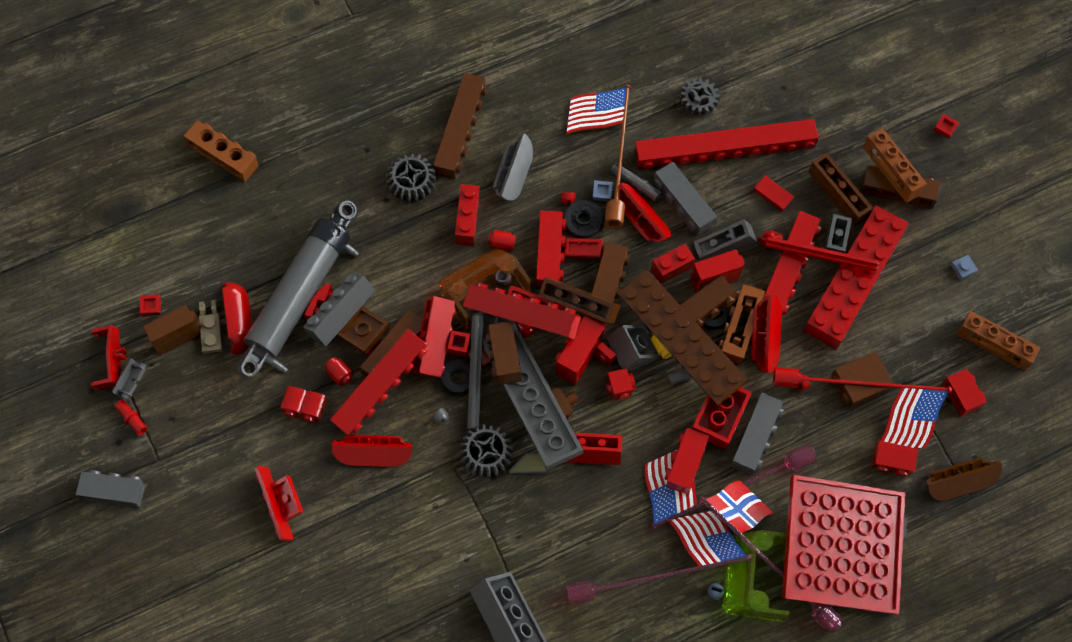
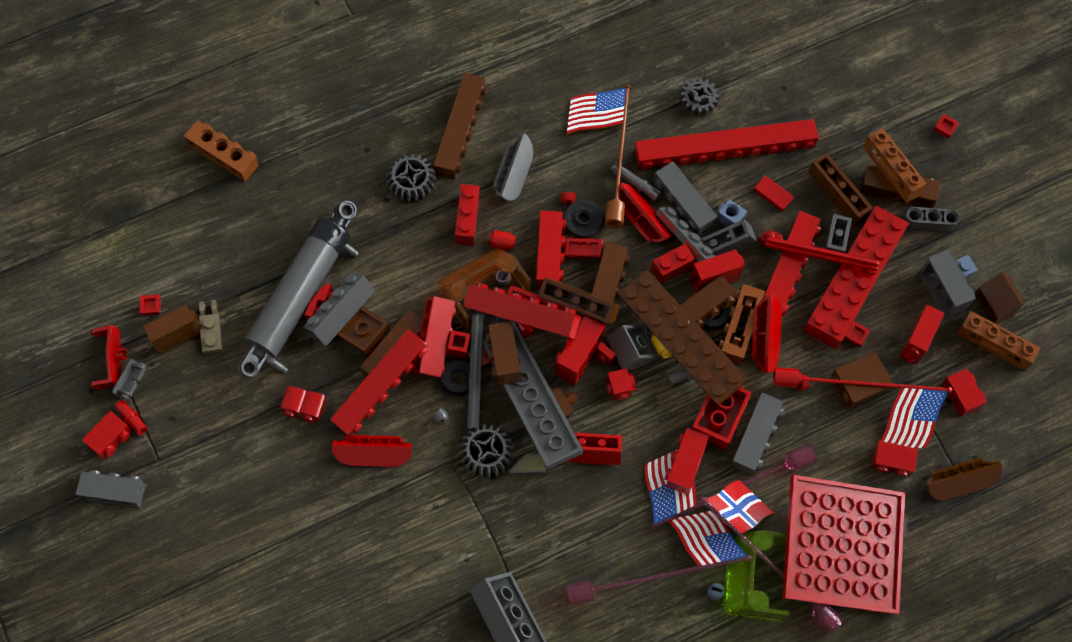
(107, 435): none -> red brick
(237, 315): red brick -> none
(281, 501): red bracket -> none
(338, 371): red brick -> none
(602, 191): sand blue plate -> none
(684, 234): none -> dark grey plate
(730, 207): none -> sand blue brick
(857, 334): none -> red plate
(921, 335): none -> red brick
(939, 217): none -> dark grey beam
(947, 284): none -> dark grey brick
(999, 298): none -> reddish brown slope

